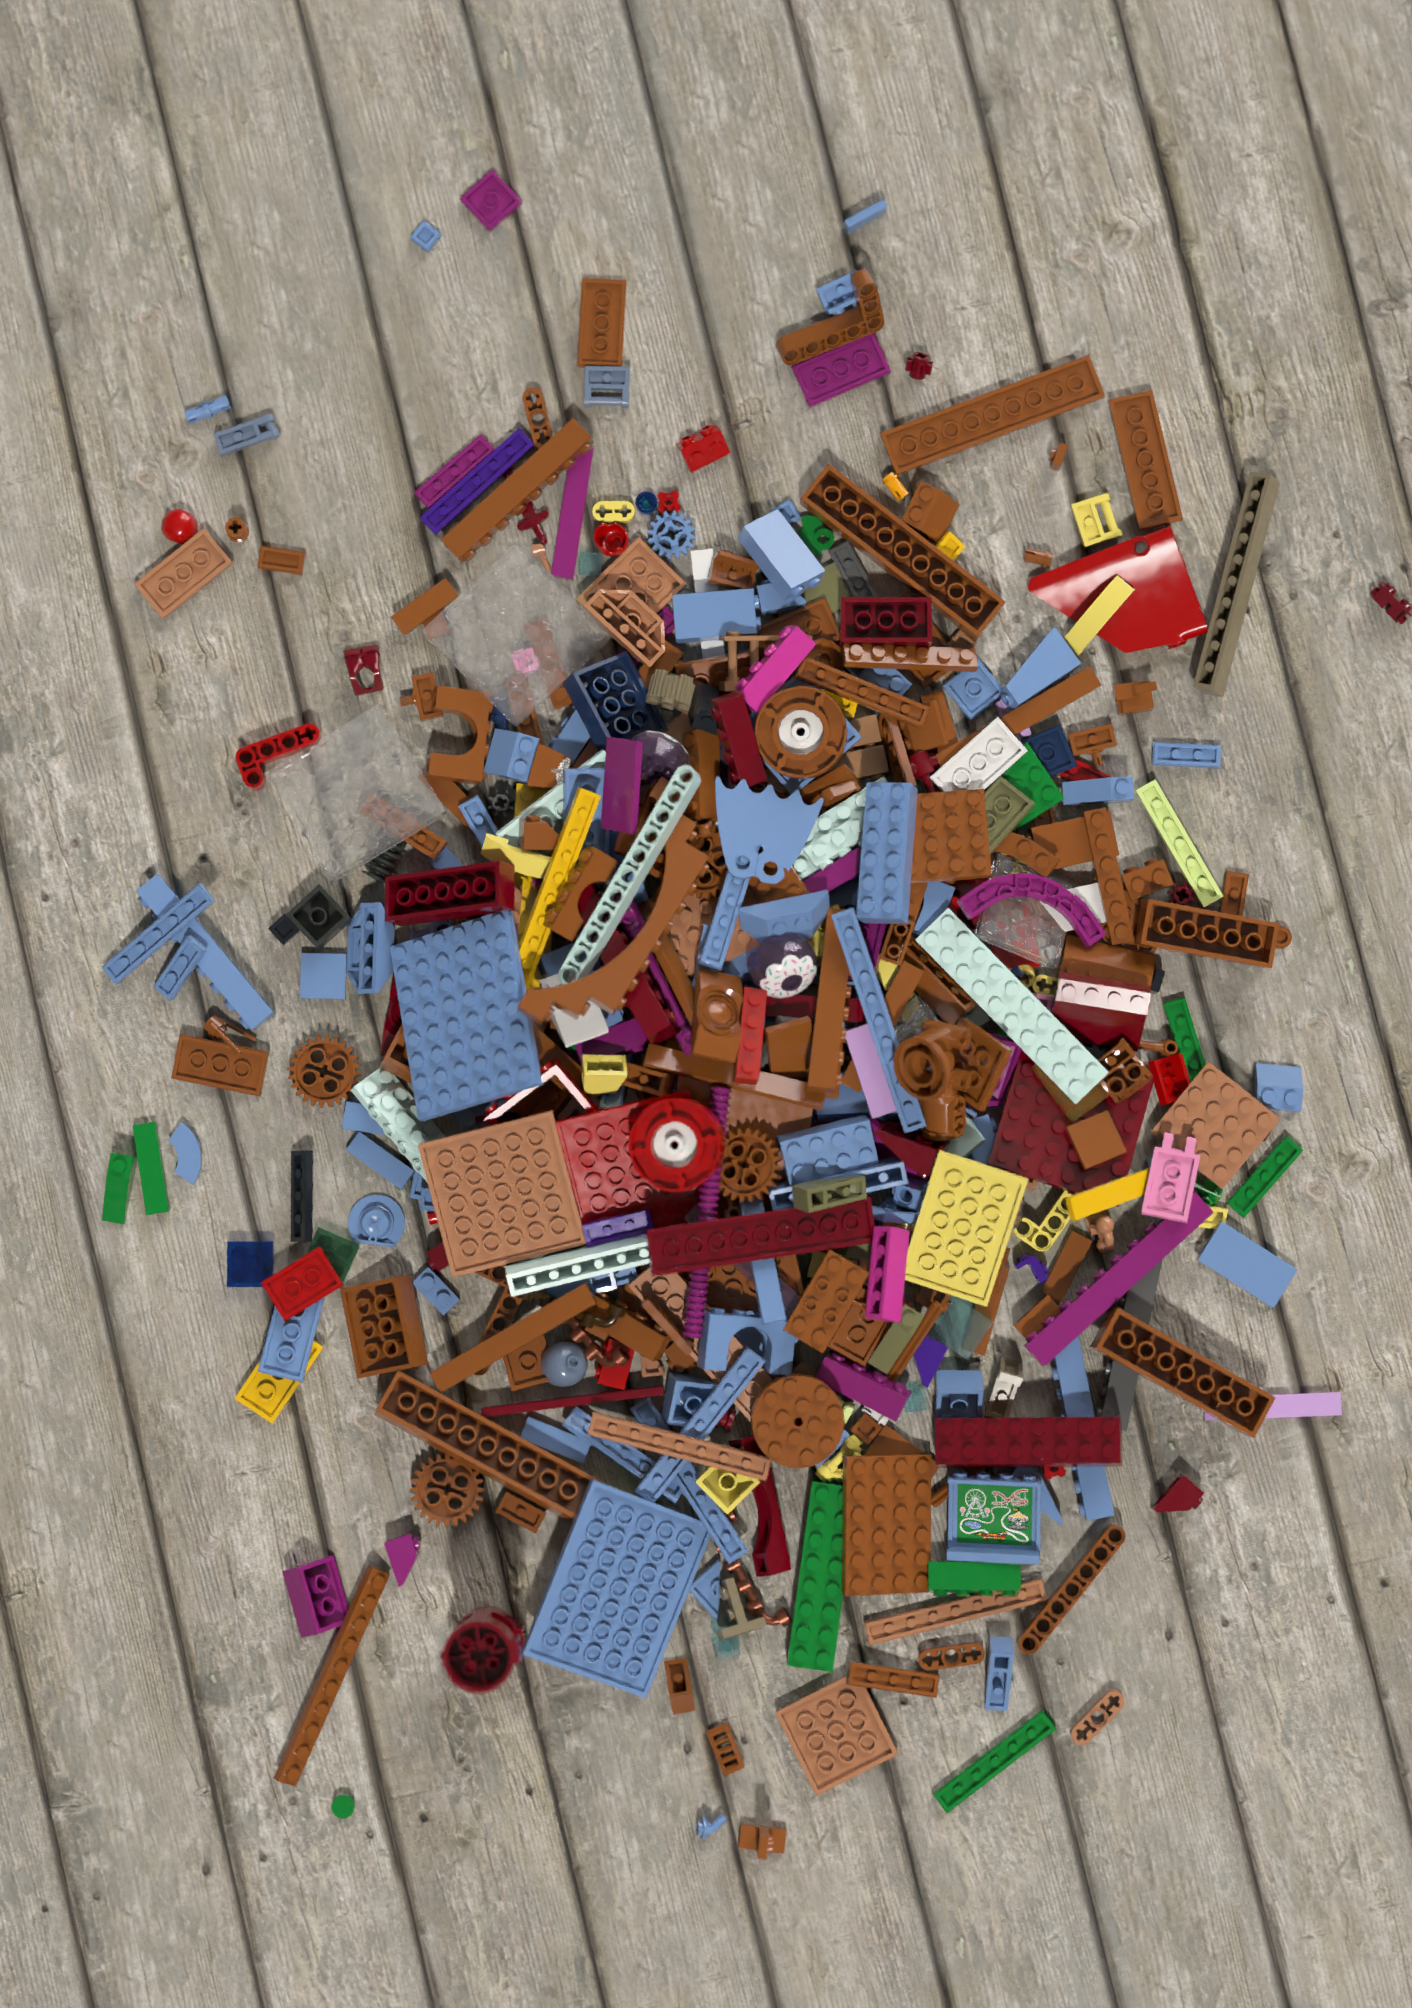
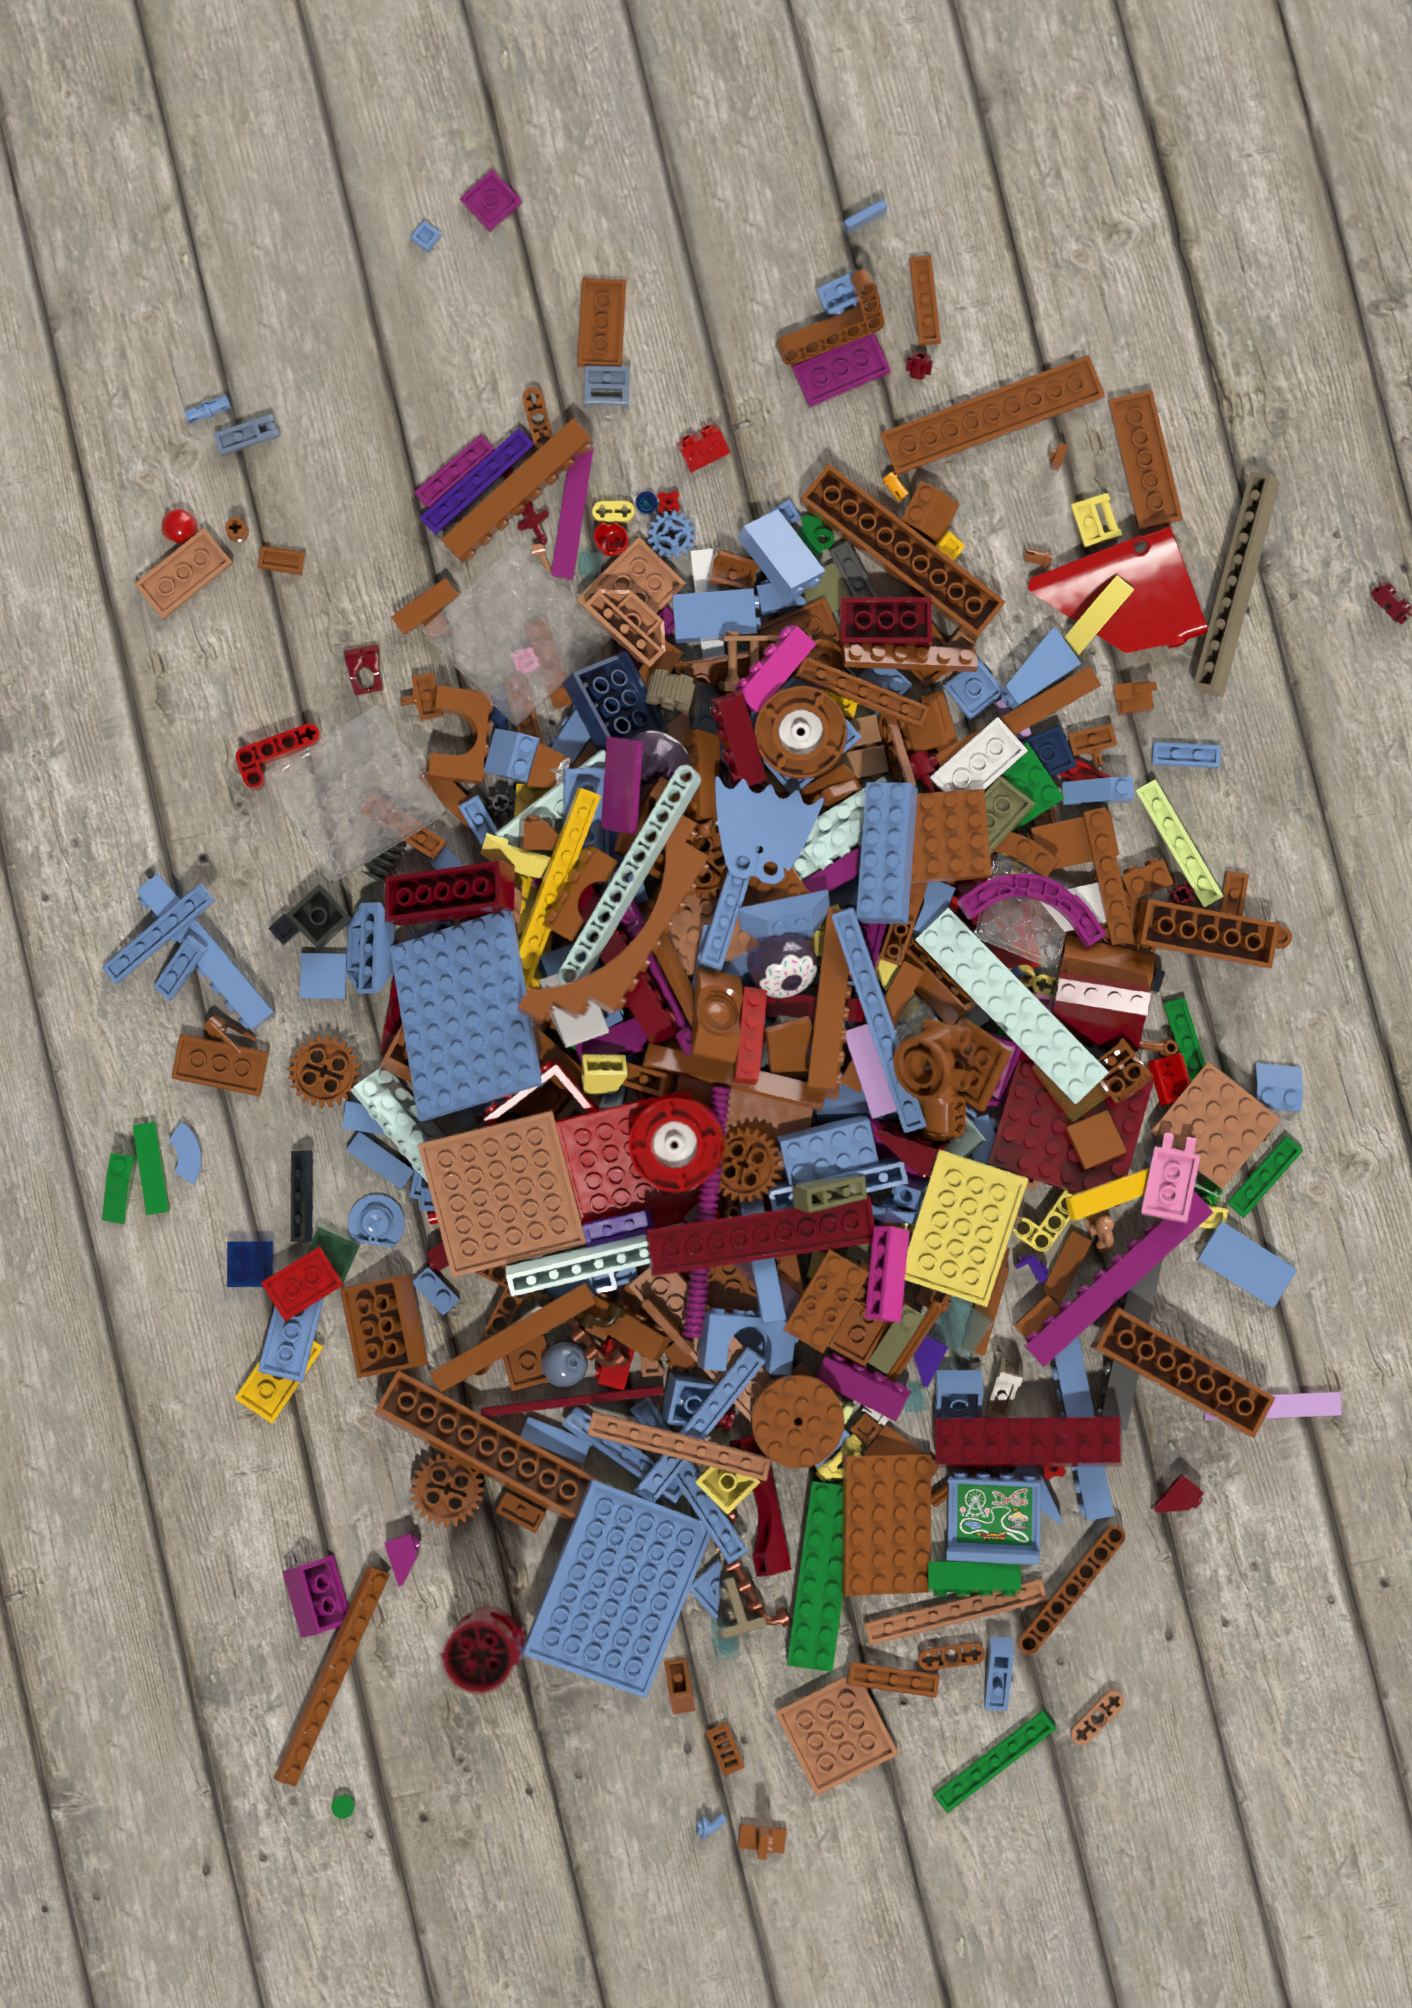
(924, 300): none -> dark orange tile

